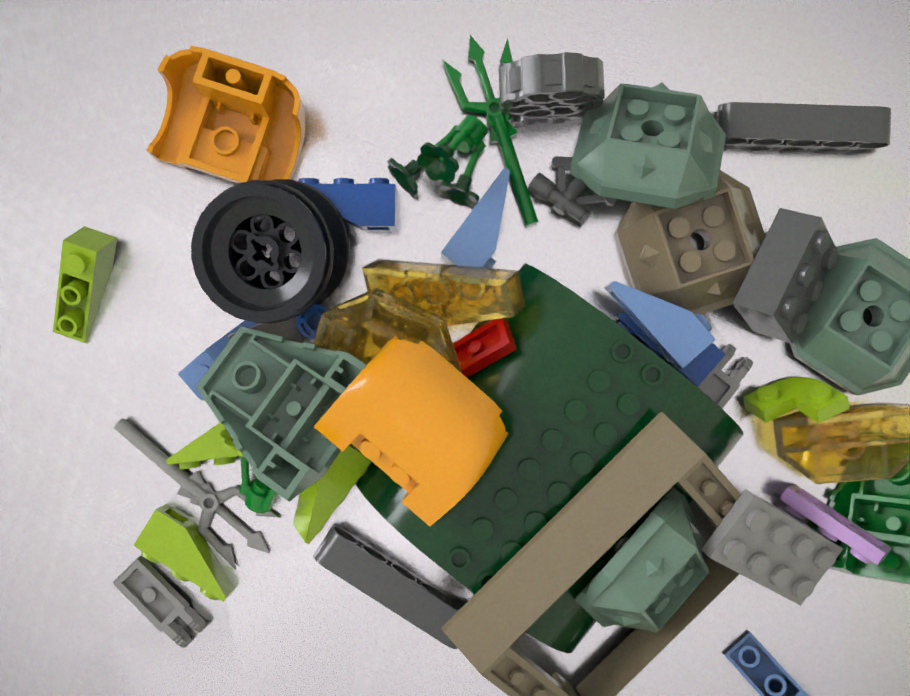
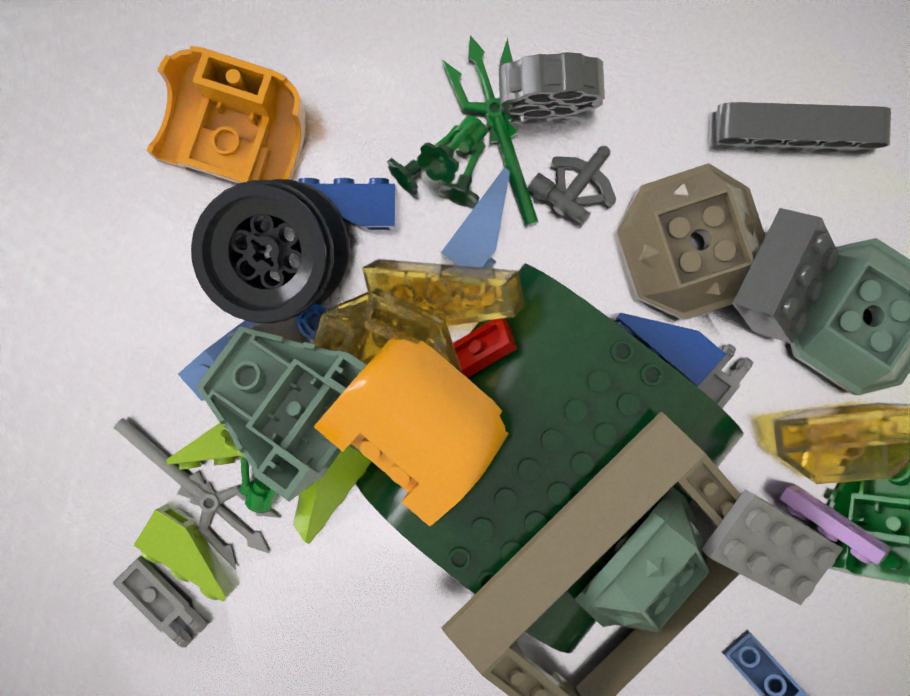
(82, 280): lime slope -> none
(387, 583): dark grey beam -> none
(650, 147): sand green piece -> none
(669, 327): medium blue slope -> none
(802, 393): lime plate -> none

